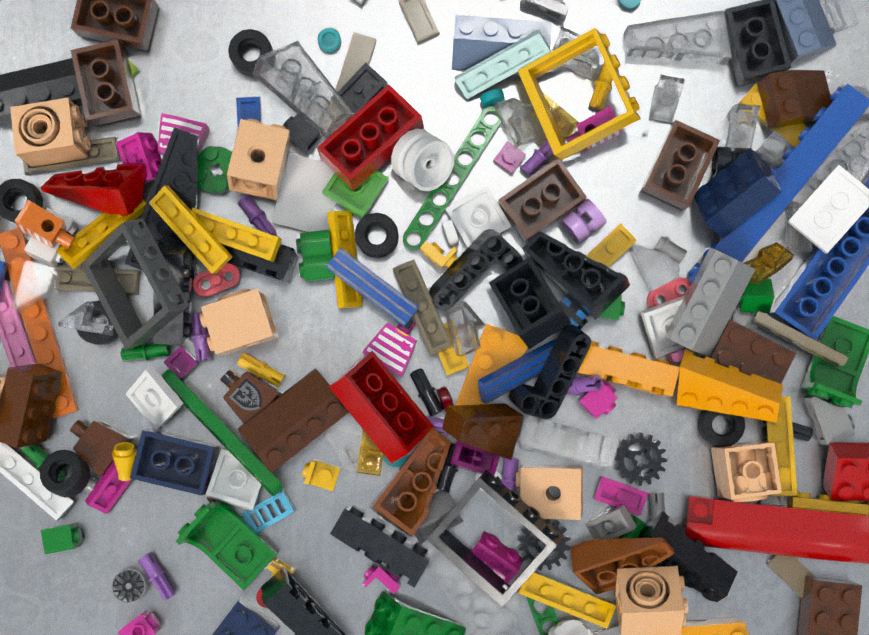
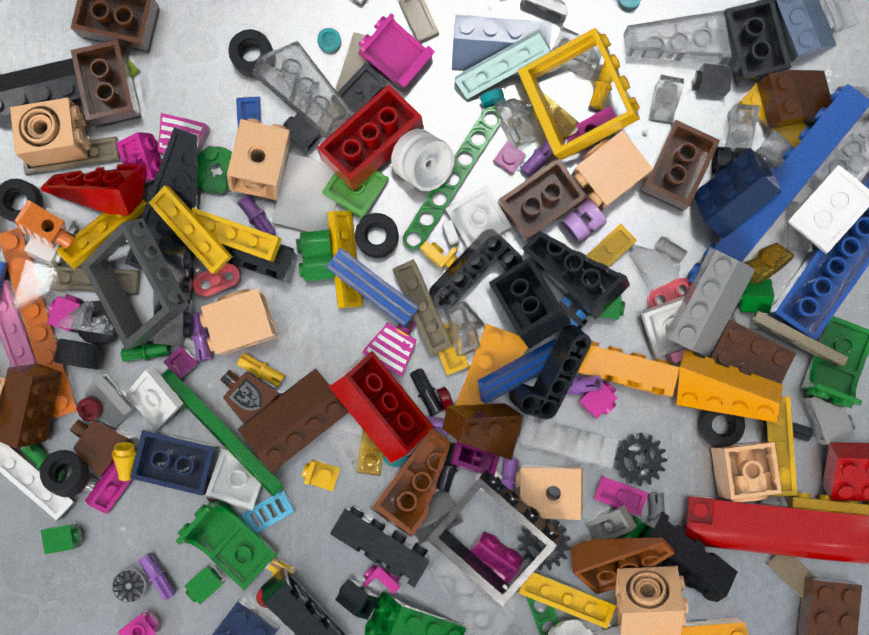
(61, 308): none -> dark pink brick
(78, 354): none -> black tyre
(90, 408): none -> dark red tile
(115, 404): none -> light grey panel
(204, 584): none -> green brick
(357, 599): none -> black brick
(394, 52): none -> dark pink panel
(611, 170): none -> light nougat brick
(713, 79): none -> black brick

